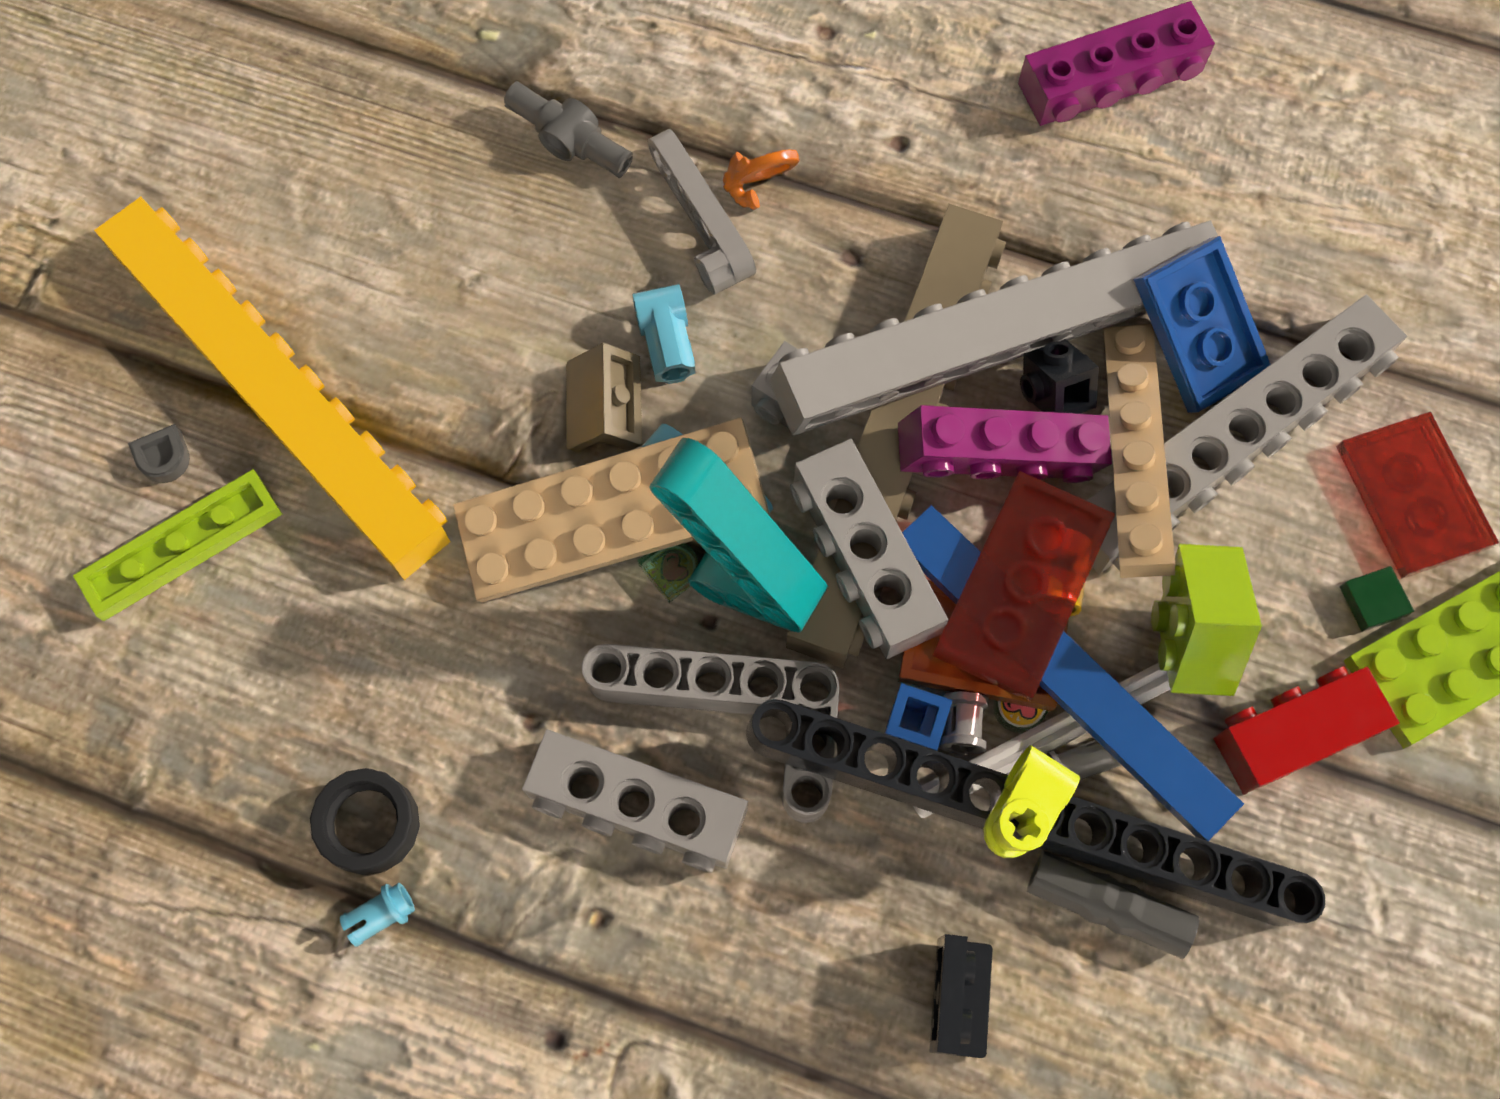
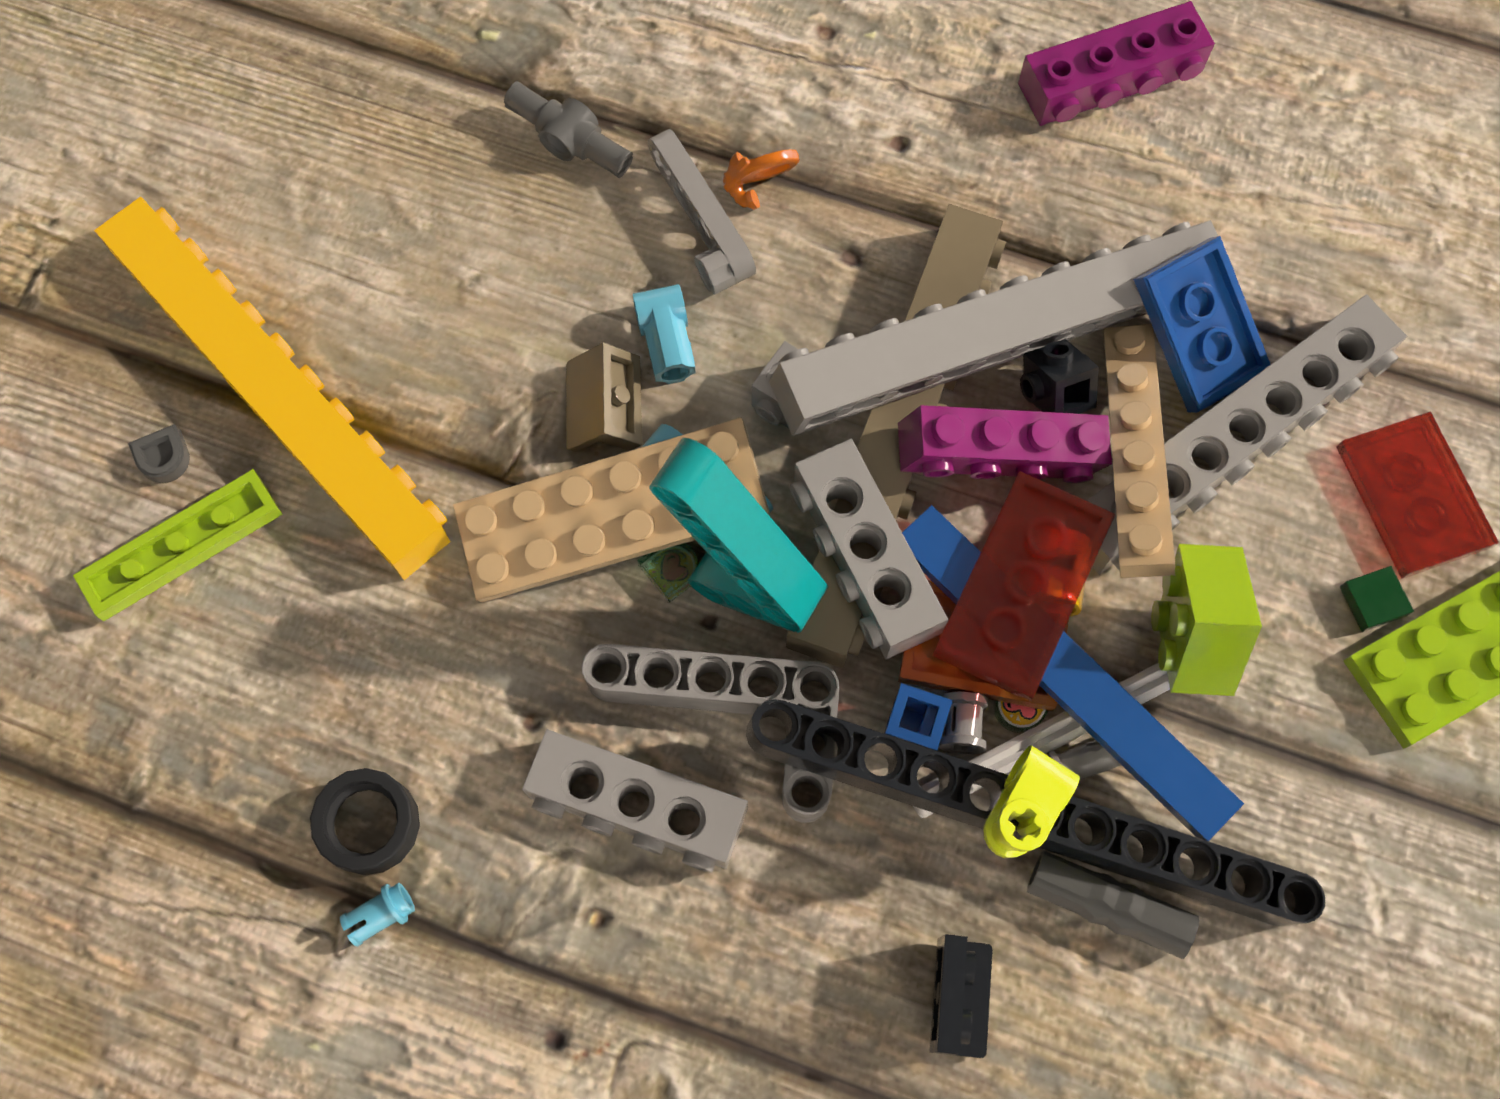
(1304, 727): red brick -> none

